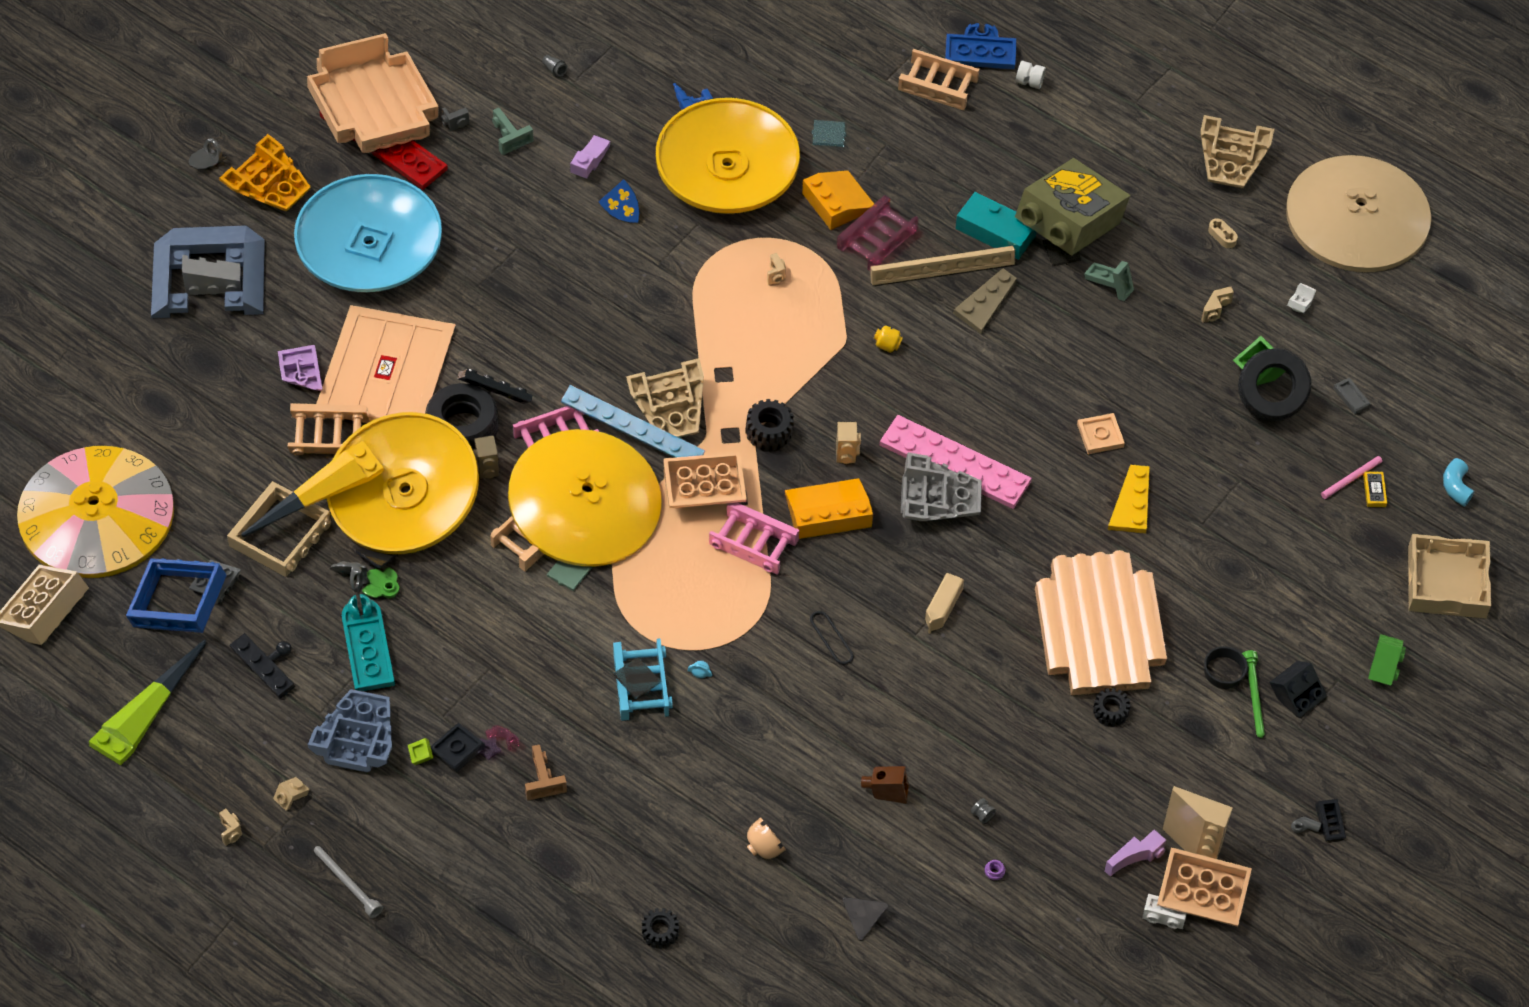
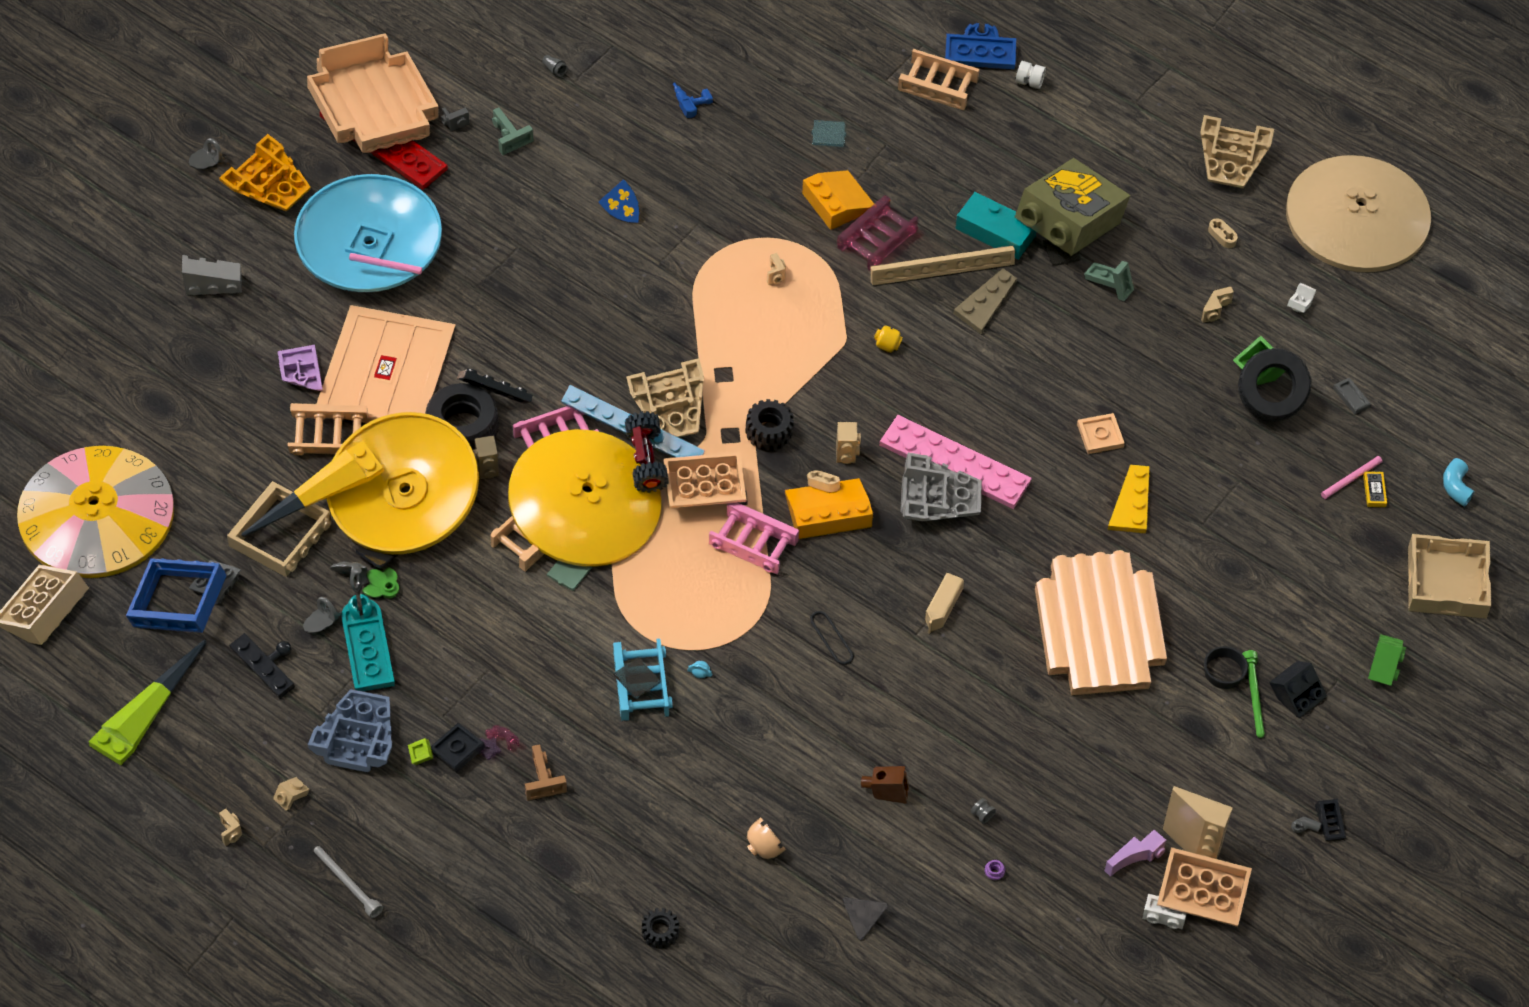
(238, 243): sand blue slope -> none
(322, 617): none -> dark grey piece
(385, 263): none -> bright pink bar
(589, 157): lavender slope -> none
(649, 474): none -> black plate
(730, 131): yellow dish -> none
(823, 481): none -> tan beam
(1115, 698): black tyre -> none

